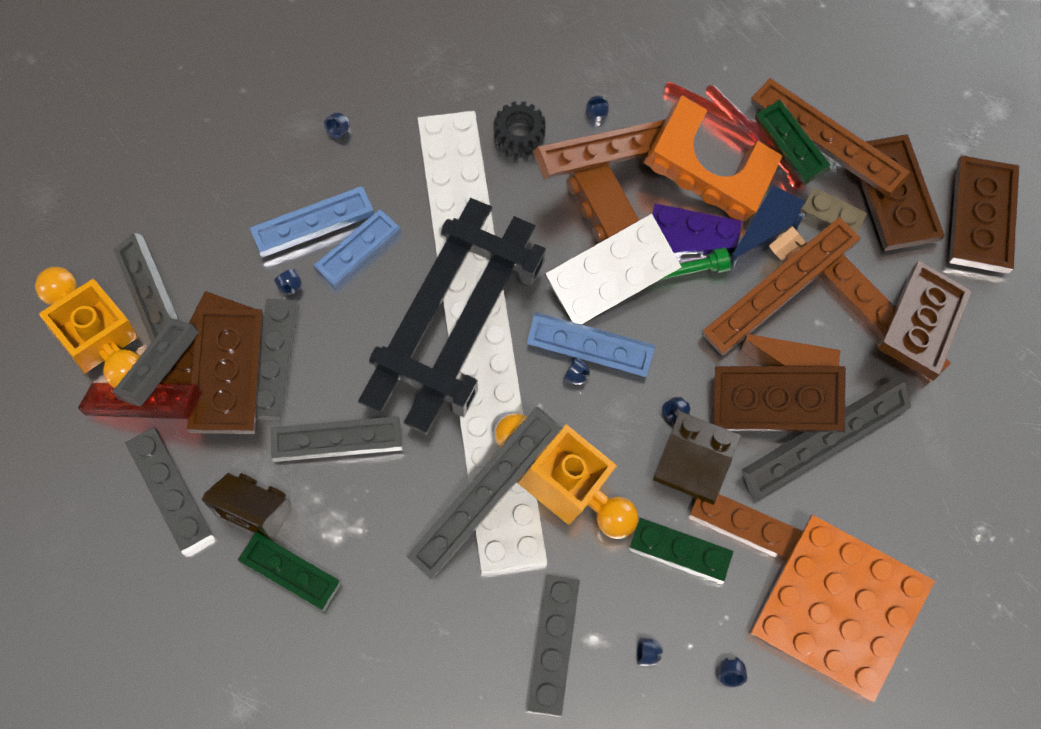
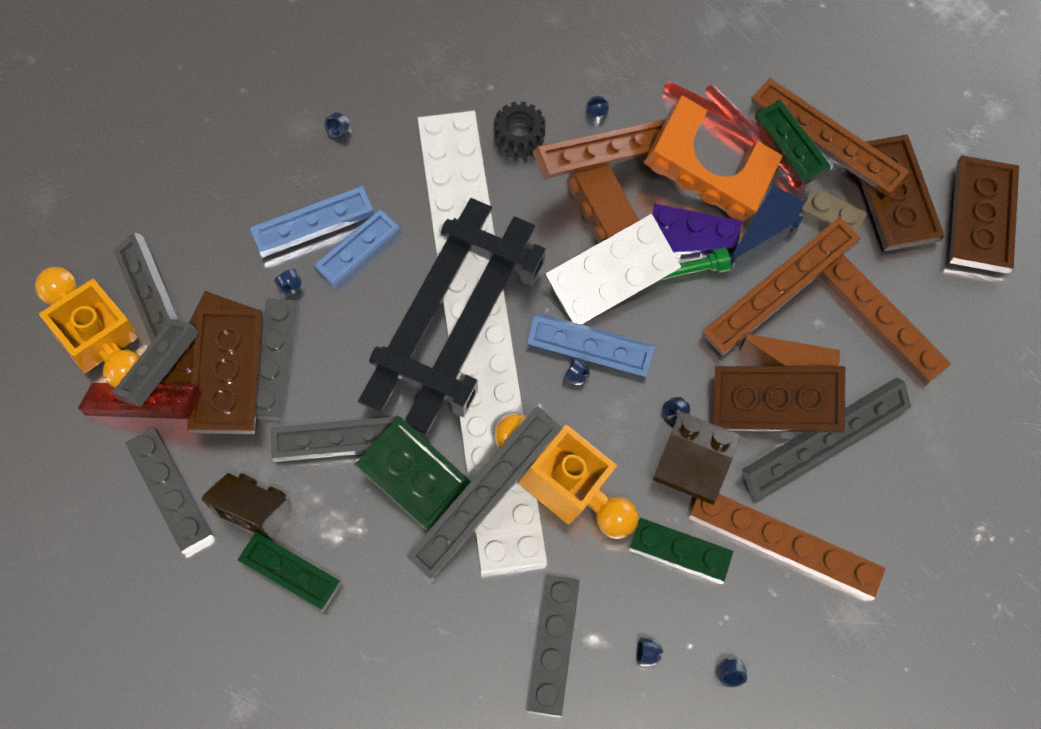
(412, 473): none -> dark green plate
(787, 244): light nougat plate -> none
(842, 607): orange plate -> none
(925, 320): plate -> none

